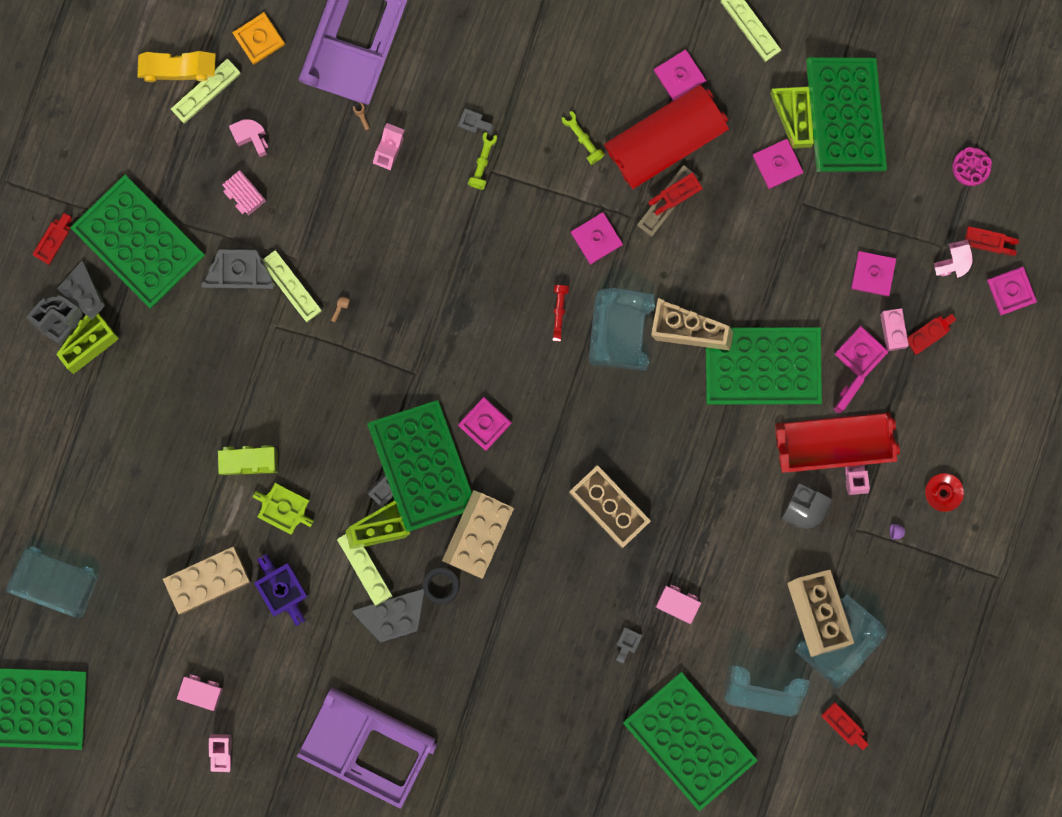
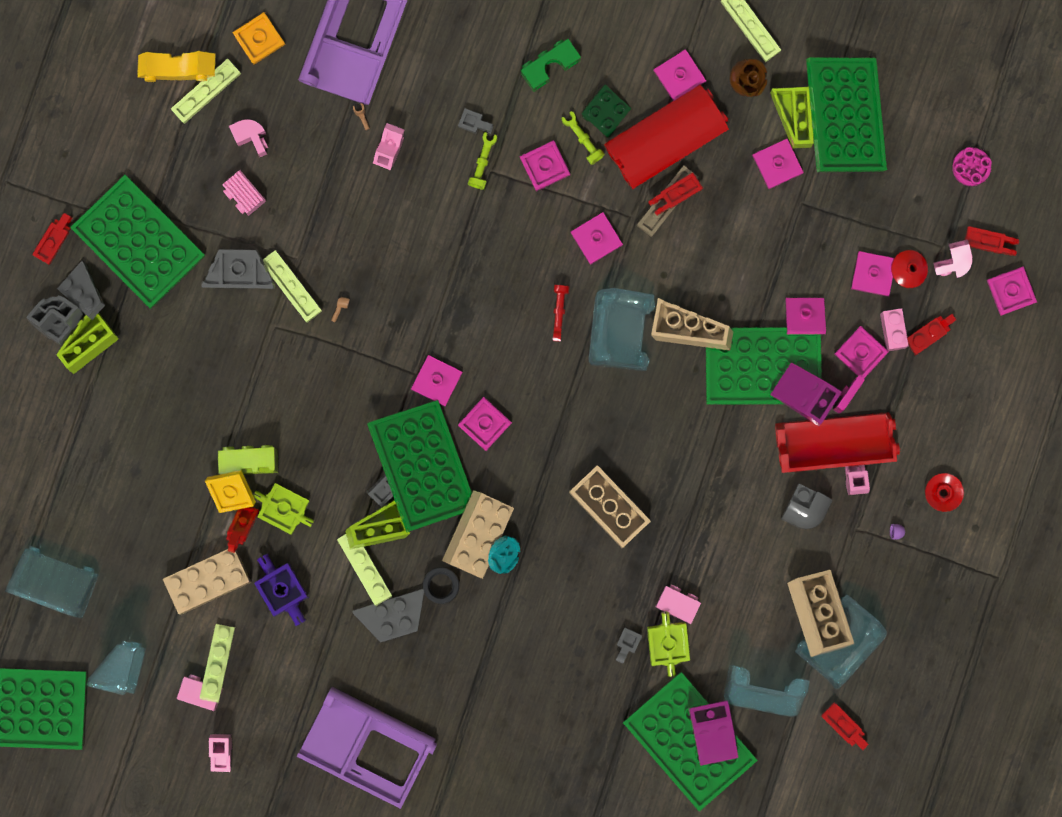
(120, 669): none -> clear light blue windscreen
(217, 663): none -> yellowish green plate
(230, 491): none -> yellow plate
(241, 527): none -> red hinge
(436, 380): none -> dark pink plate
(504, 554): none -> teal tile
(545, 165): none -> dark pink plate
(562, 54): none -> green arch
(605, 111): none -> dark green hinge
(668, 643): none -> lime plate
(713, 732): none -> magenta slope
(748, 77): none -> reddish brown cylinder
(805, 316): none -> dark pink plate
(806, 394): none -> magenta slope
(901, 269): none -> red dish

